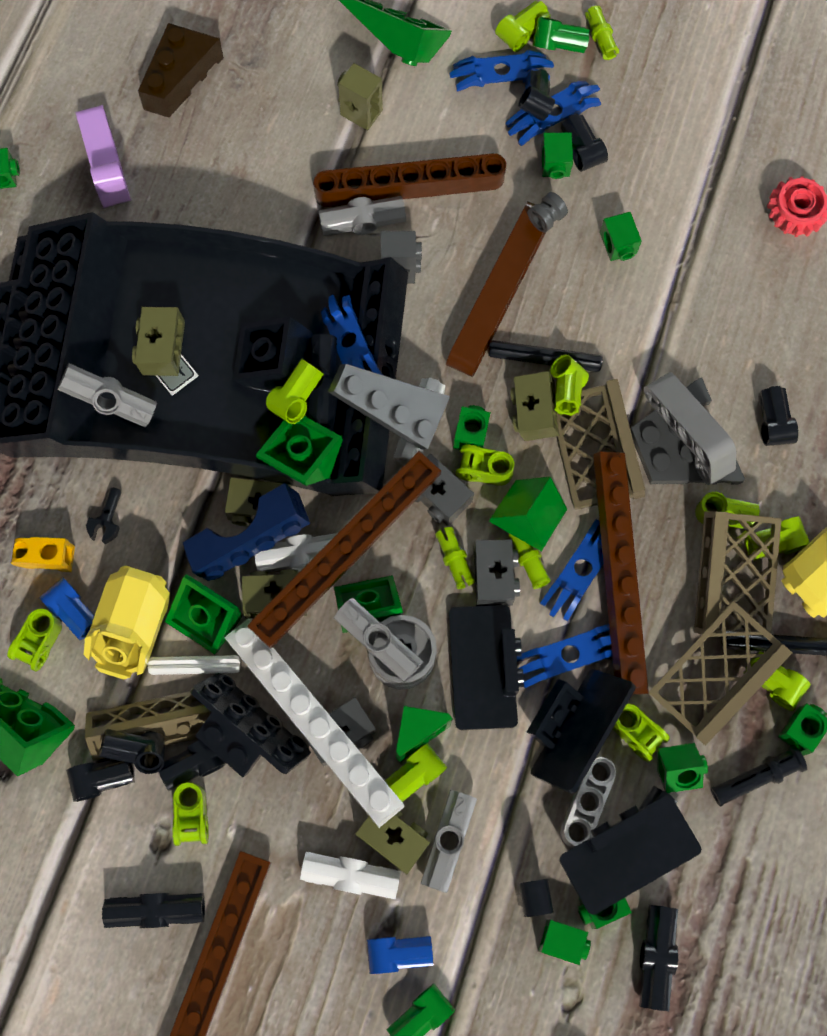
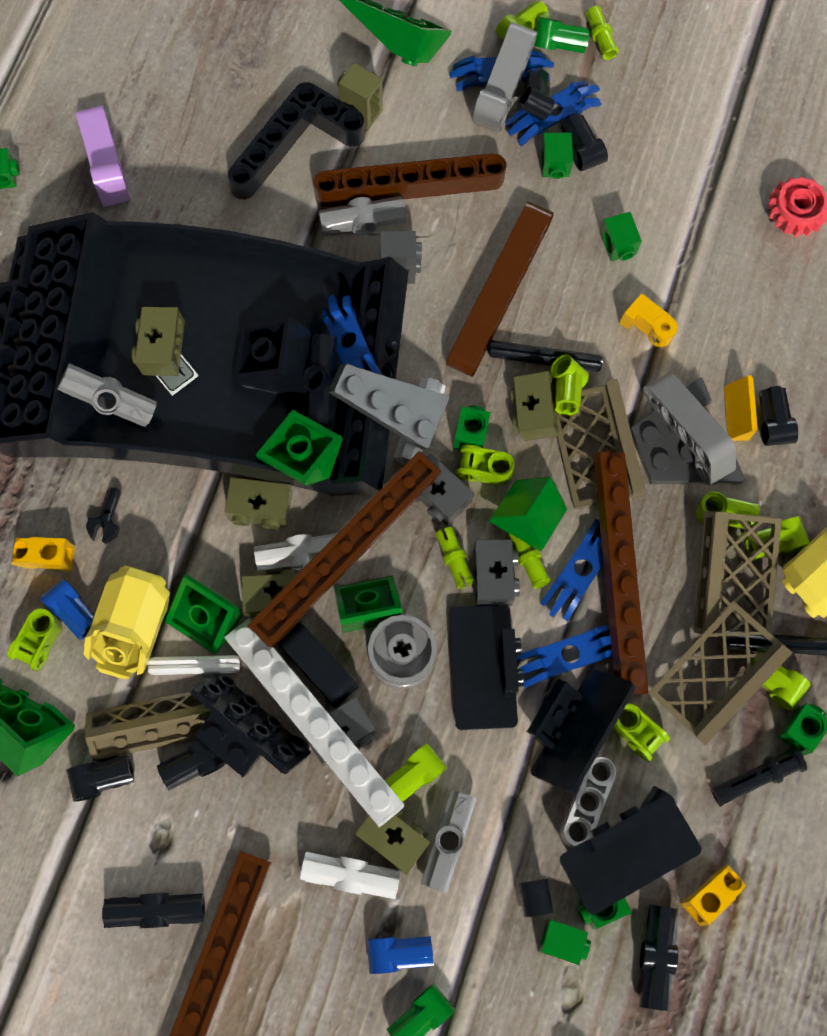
(144, 750): black piece -> none
(177, 67): dark brown wedge -> none
(190, 817): lime piece -> none
(277, 517): dark blue arch -> none
(288, 133): none -> black beam
(289, 400): lime piece -> none
(317, 664): none -> black beam
(363, 625): light grey piece -> none
(419, 728): green slope -> none
(505, 78): none -> light grey beam
(547, 212): dark grey wheel -> none
(650, 320): none -> yellow leg
(681, 767): green brick -> none
(714, 896): none -> yellow leg
(740, 409): none -> yellow slope

